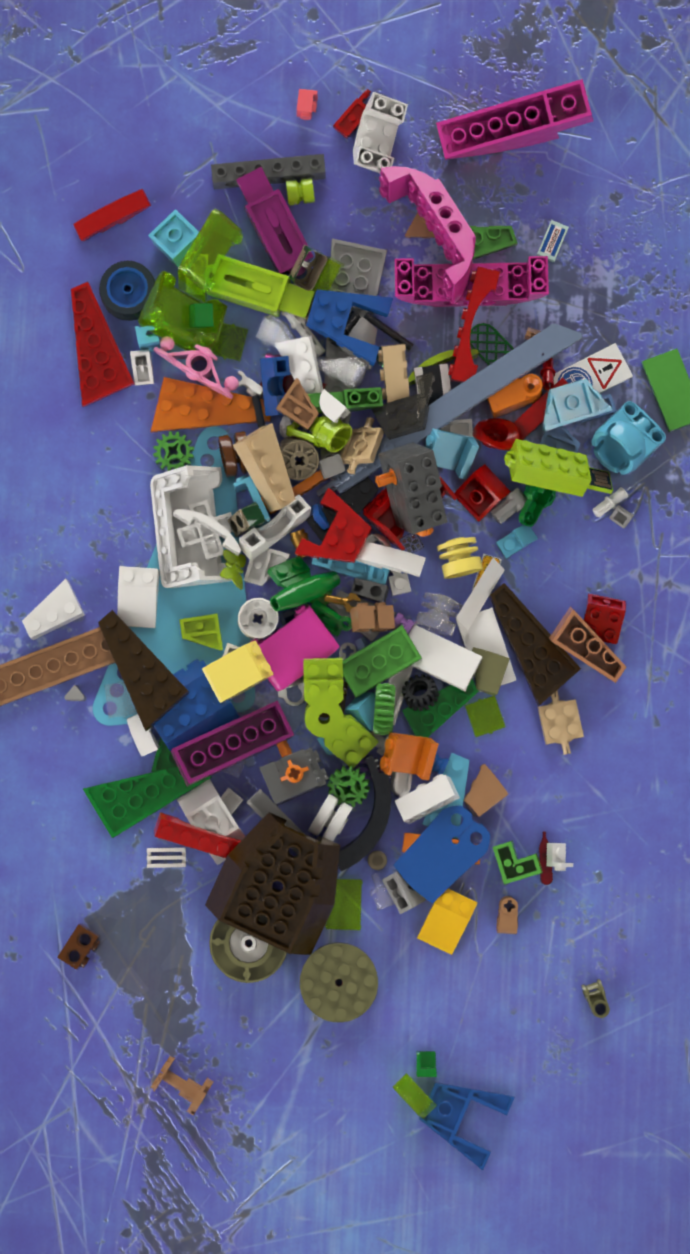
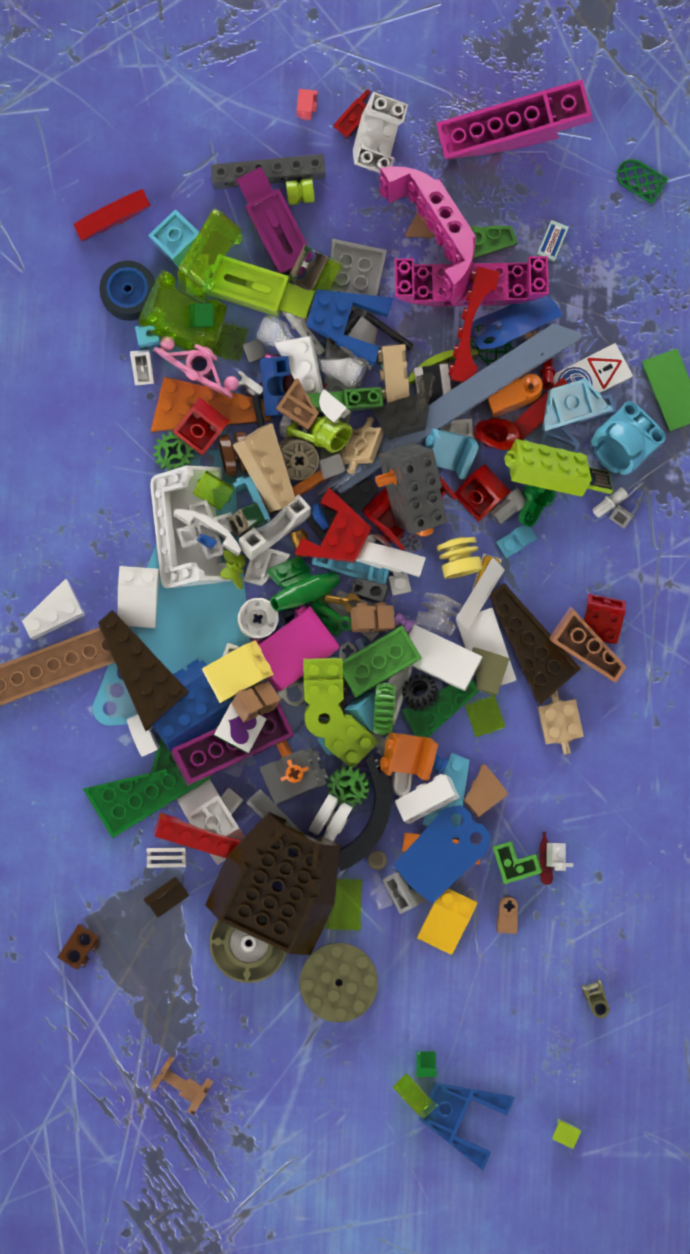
(75, 694): light grey slope -> none
(98, 356): red wing -> none
(166, 897): none -> dark brown panel
(201, 426): none -> red slope
(202, 630): lime wing -> none
(206, 541): none -> blue tile
(213, 490): none -> clear neon green piece
(238, 733): none -> tile
(253, 350): none -> light grey slope
(258, 698): none -> medium nougat piece
(515, 321): none -> blue piece
(566, 1134): none -> lime panel
(664, 179): none -> green window

